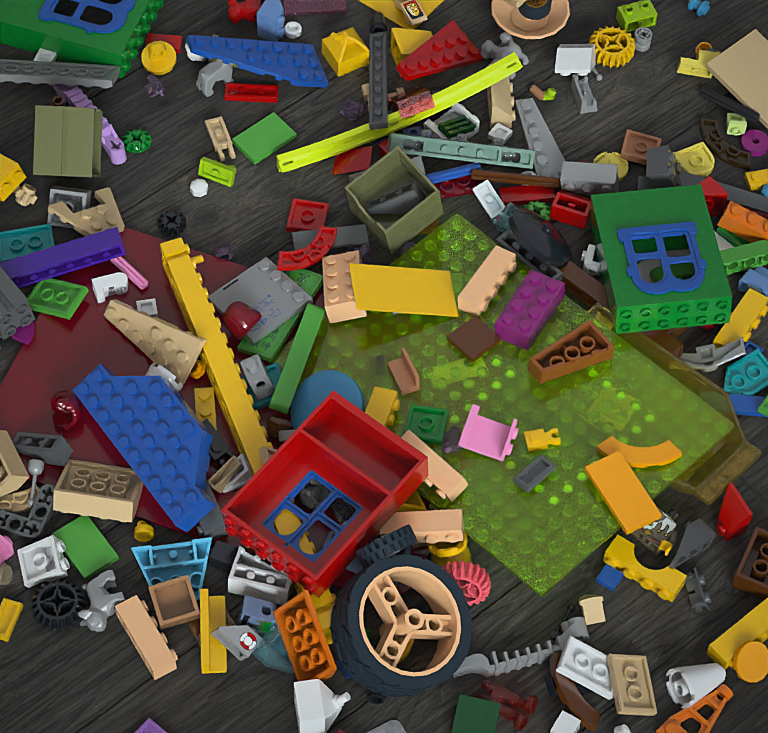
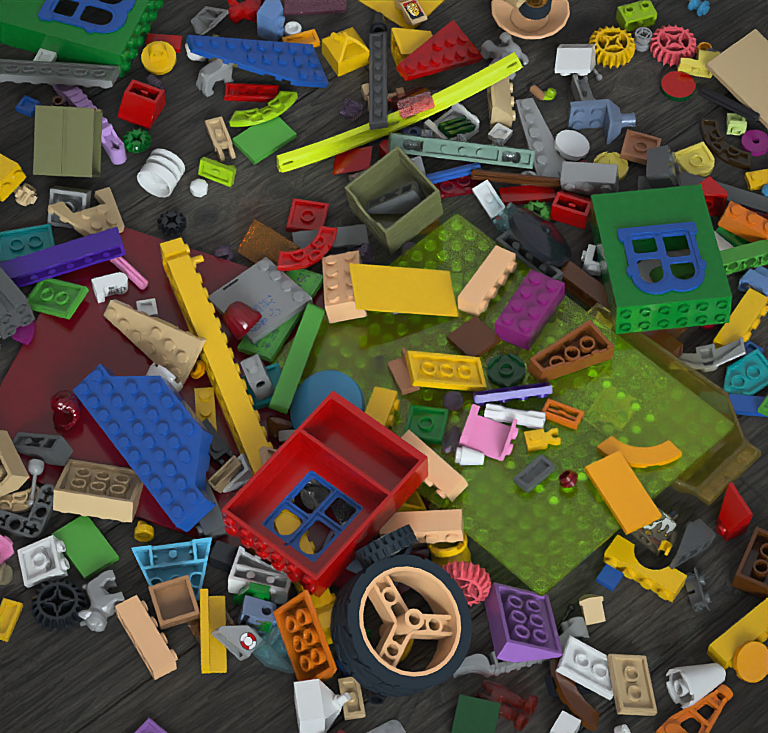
(27, 106): none -> blue tile
(141, 104): none -> red slope
(161, 173): none -> white wheel
(207, 19): none -> light grey slope
(254, 116): none -> lime tile
(254, 590): none -> green wing
(264, 242): none -> clear orange tile
(305, 37): none -> light orange tile
(354, 707): none -> tan plate
(445, 371): none -> yellow plate
(452, 400): none -> clear purple tile
(468, 456): none -> white cone
(503, 395): none -> plate
(506, 370): none -> dark green tile
(521, 624): none -> medium lavender slope
(530, 418): none -> white axle
(560, 416): none -> orange tile
(568, 478): none -> dark red plate
(571, 145): none -> white tile
(599, 114): none -> sand blue plate
(672, 40): none -> coral gear
(678, 86): none -> red tile

